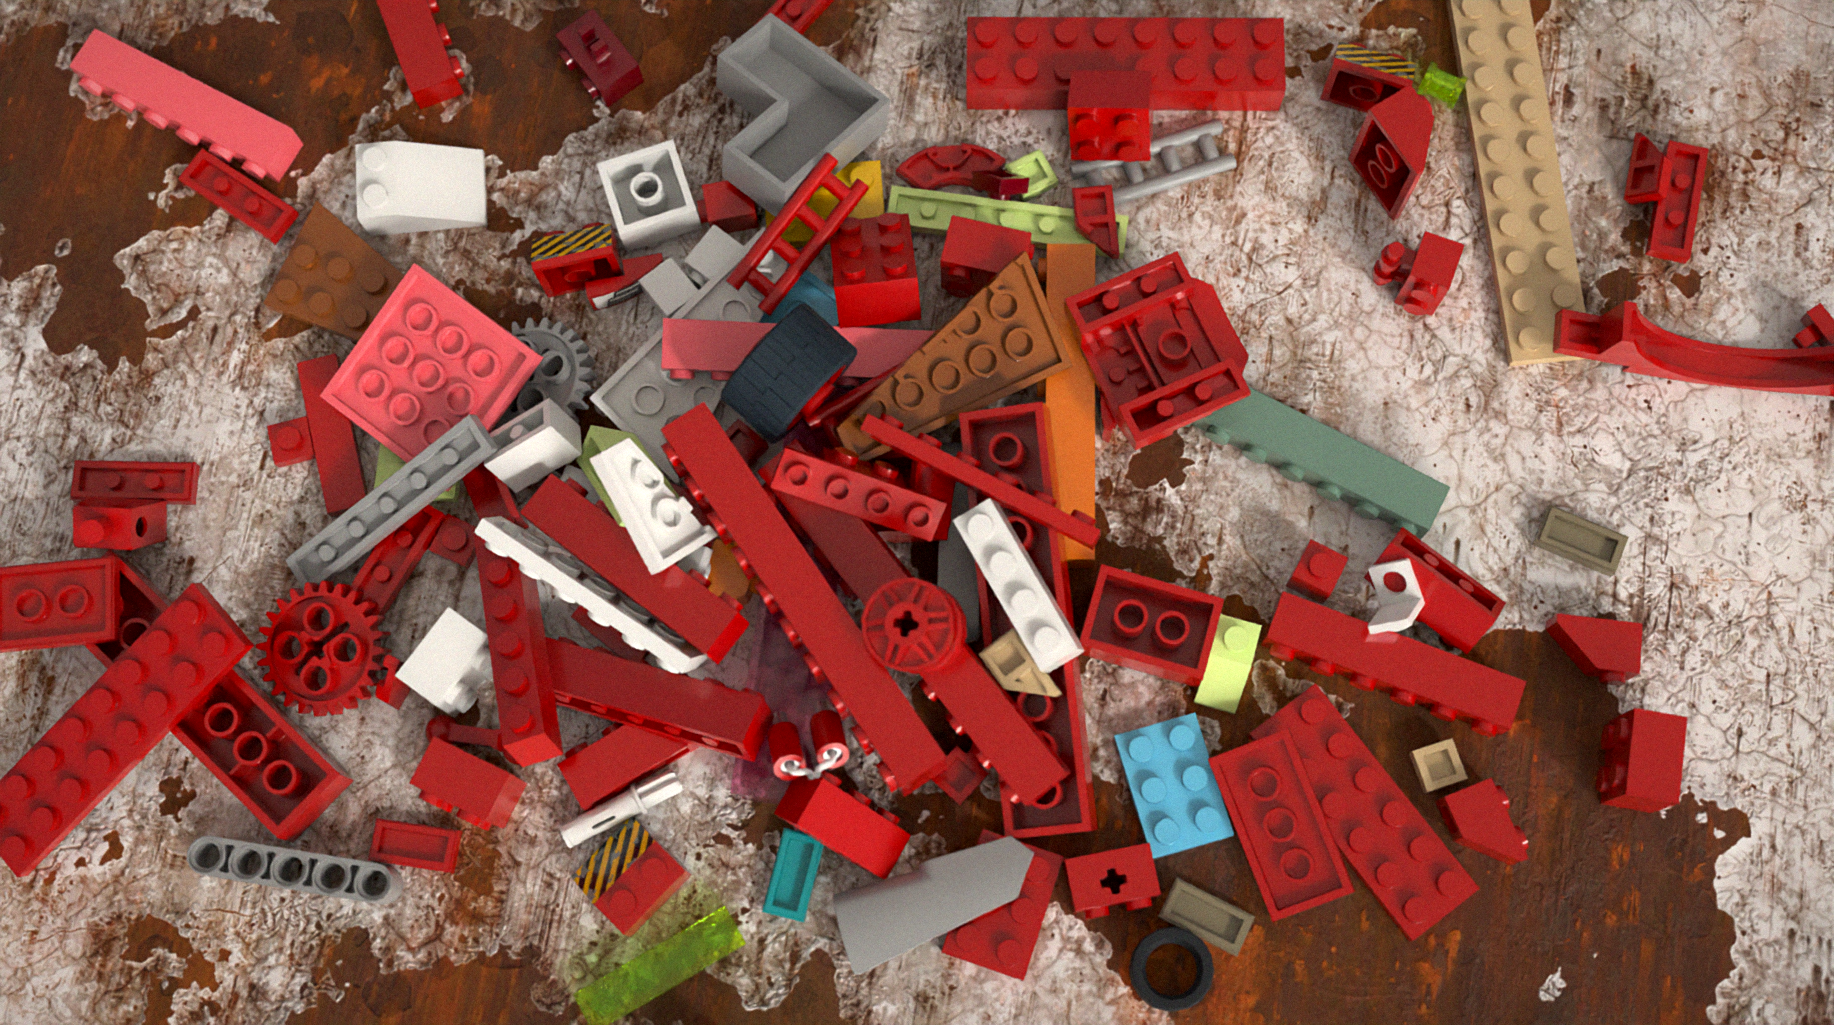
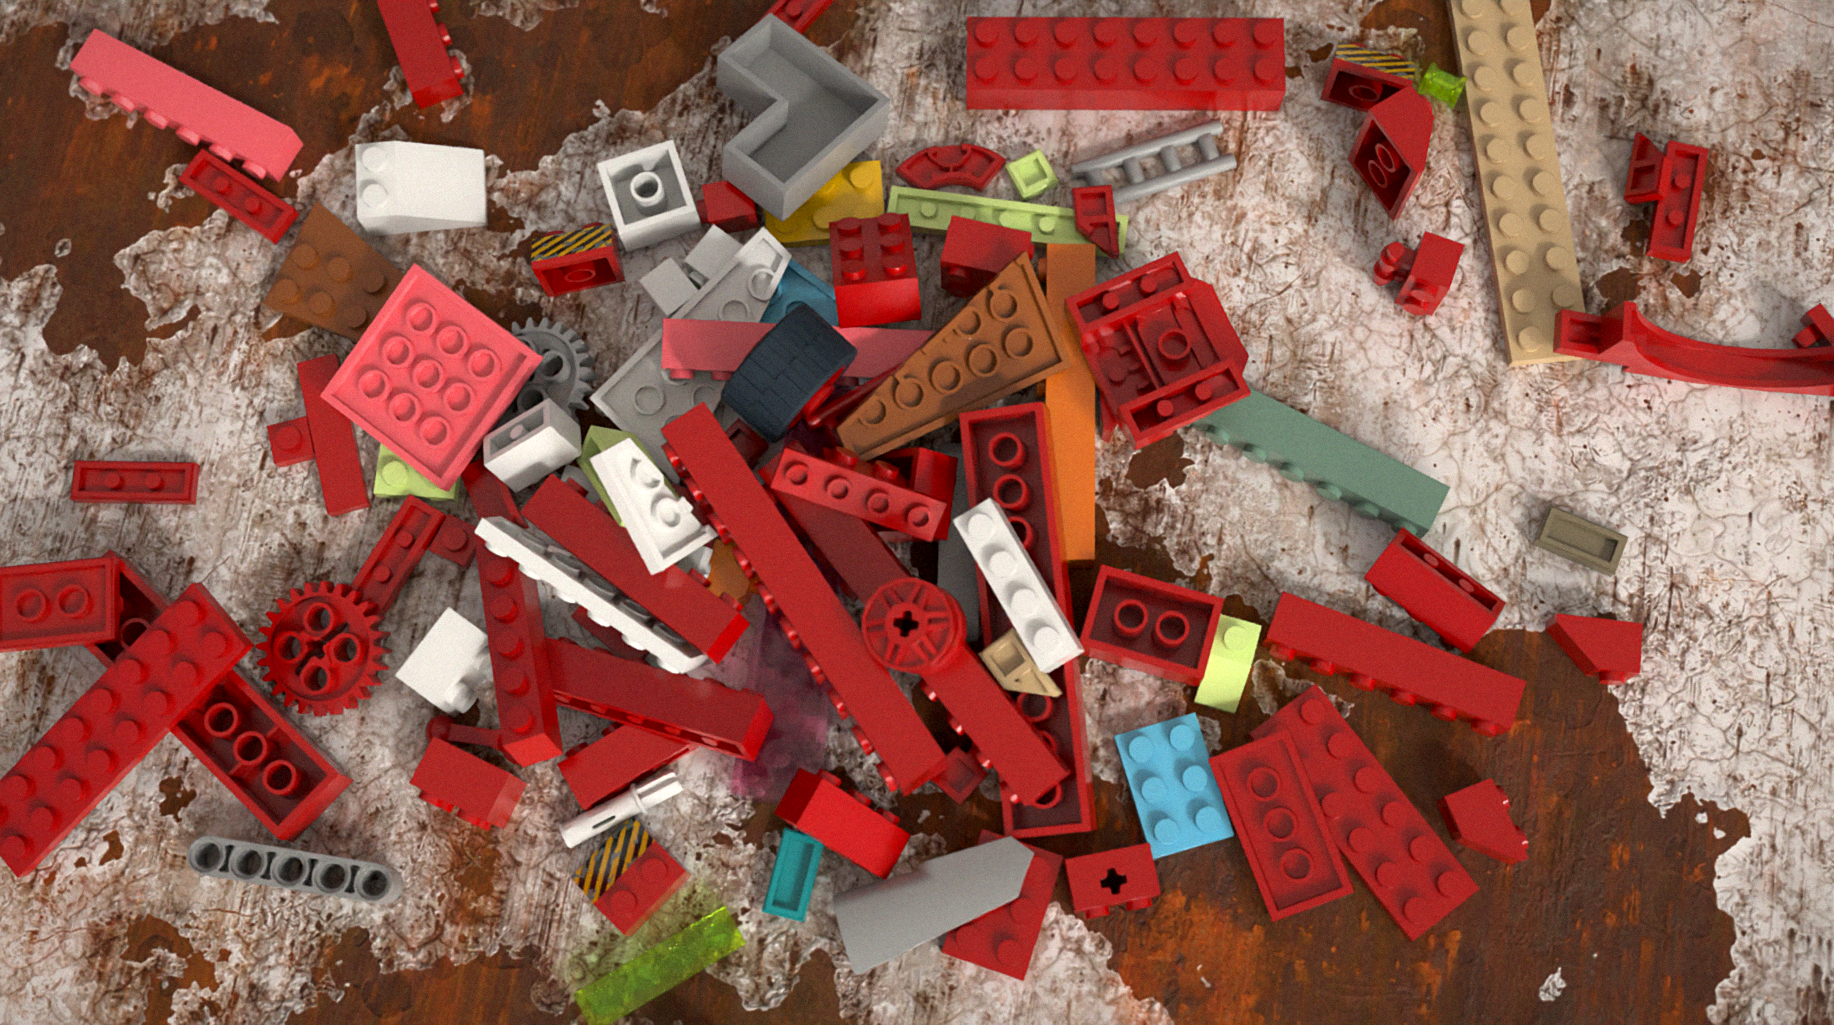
(113, 520): red torso -> none
(392, 689): red tile -> none
(393, 502): light grey plate -> none
(415, 845): red tile -> none
(599, 58): dark red brick -> none
(619, 289): red slope -> none
(772, 239): red bar -> none
(827, 738): red piece -> none
(965, 471): red plate -> none
(1000, 183): dark red plate -> none
(1110, 115): red brick -> none
(1204, 966): black tyre -> none
(1206, 916): dark tan tile -> none
(1316, 571): red brick -> none
(1397, 608): white bracket -> none
(1438, 765): tan plate -> none
(1642, 760): red brick -> none

